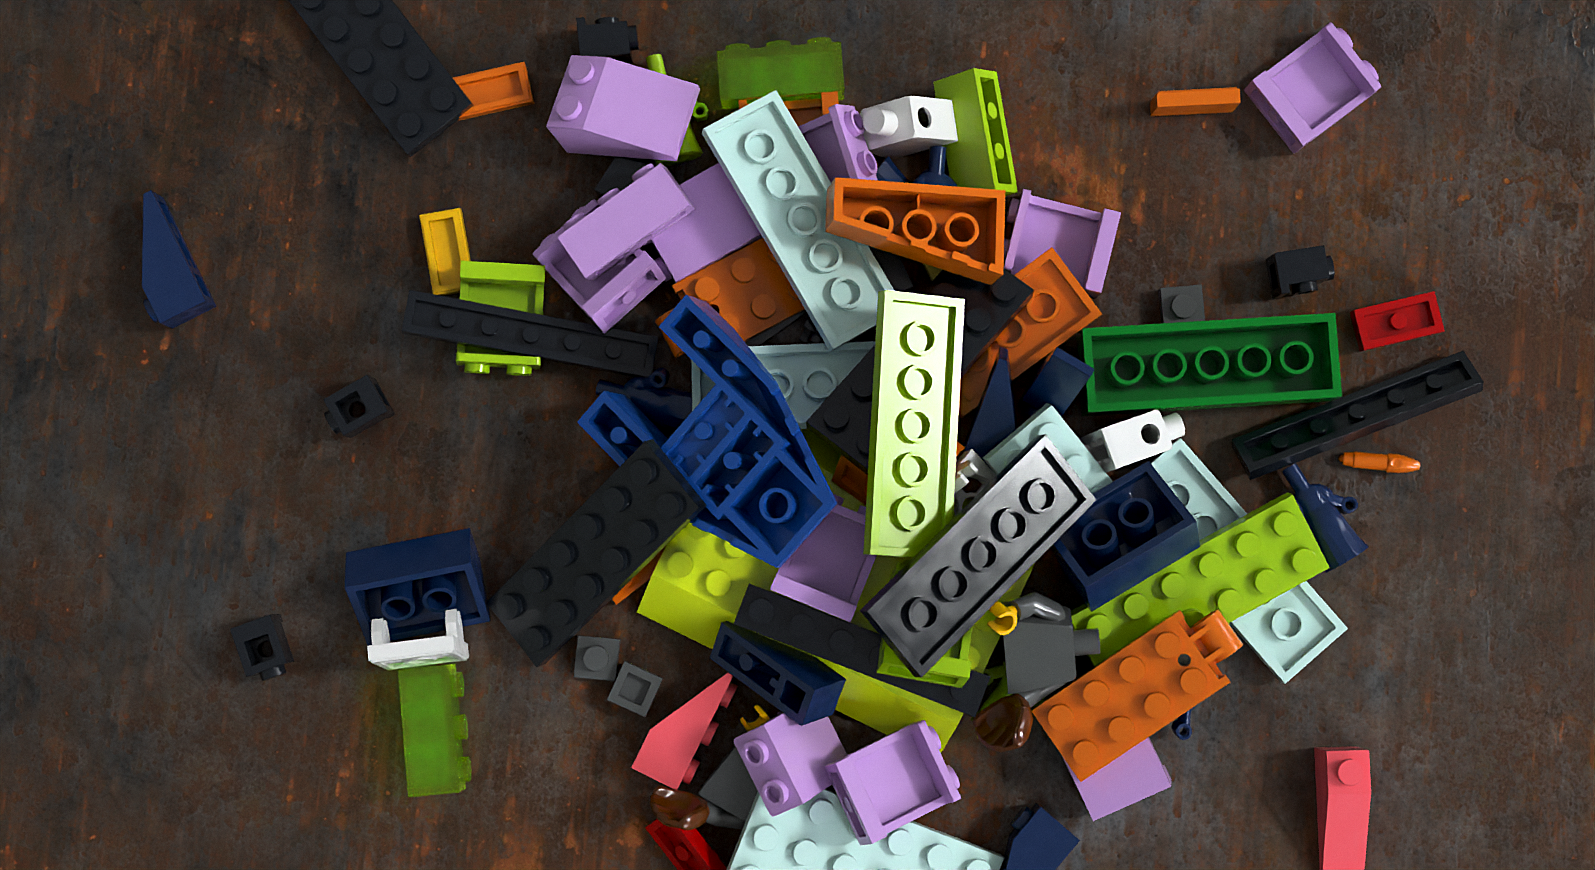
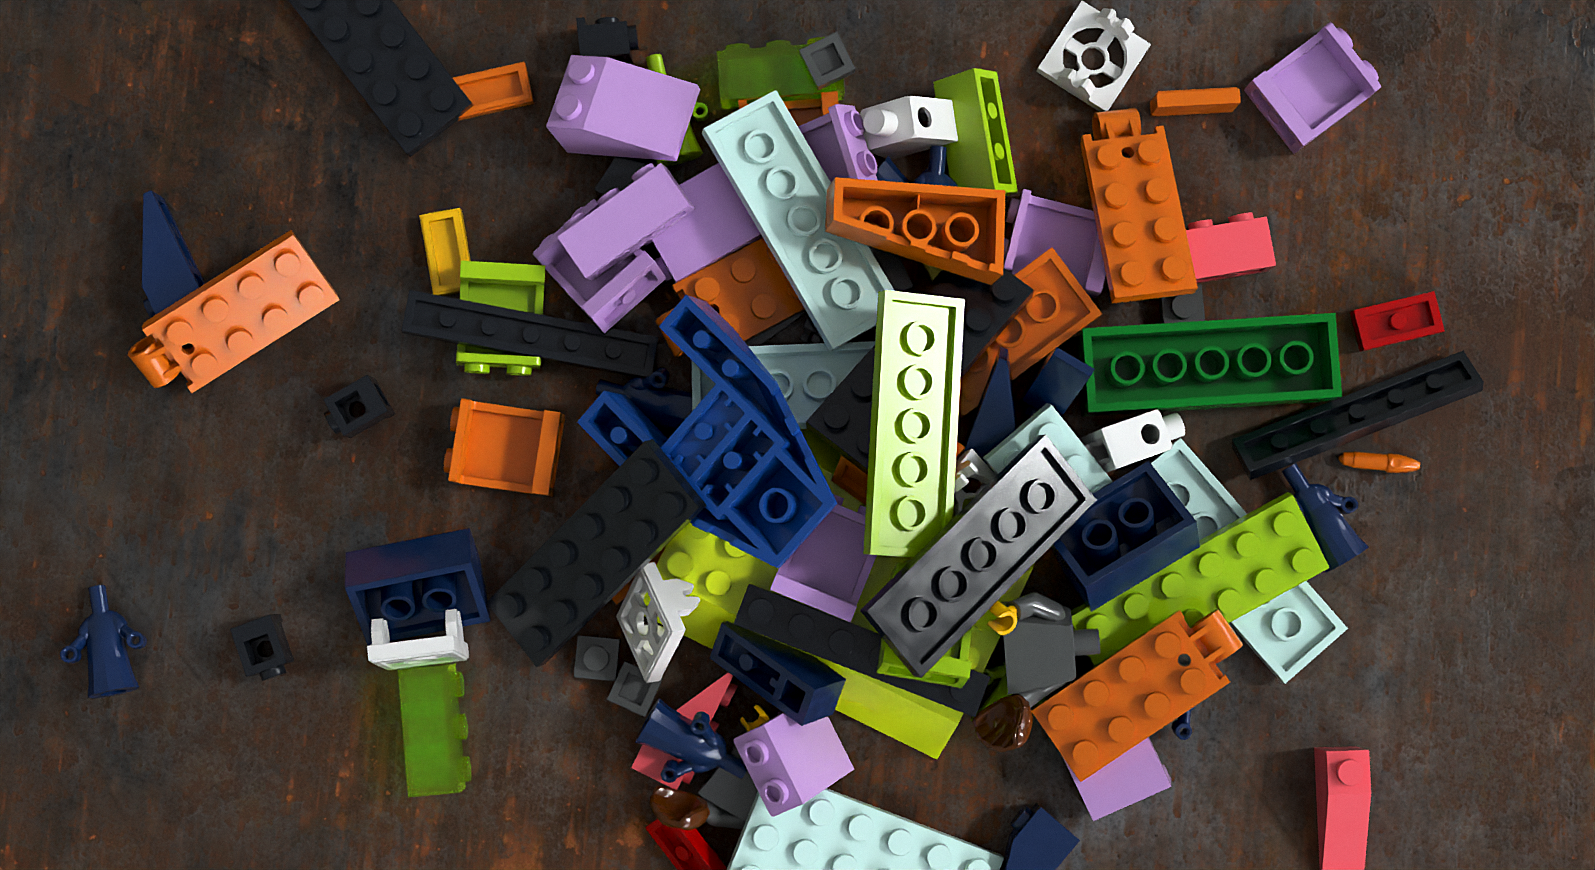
(106, 650): none -> dark blue piece
(233, 315): none -> orange hinge
(504, 447): none -> orange panel
(653, 643): none -> white piece
(687, 740): none -> dark blue piece
(827, 61): none -> dark grey plate
(893, 781): lavender panel -> none
(1077, 81): none -> white piece
(1136, 209): none -> orange hinge
(1230, 248): none -> coral brick
(1299, 270): black brick -> none

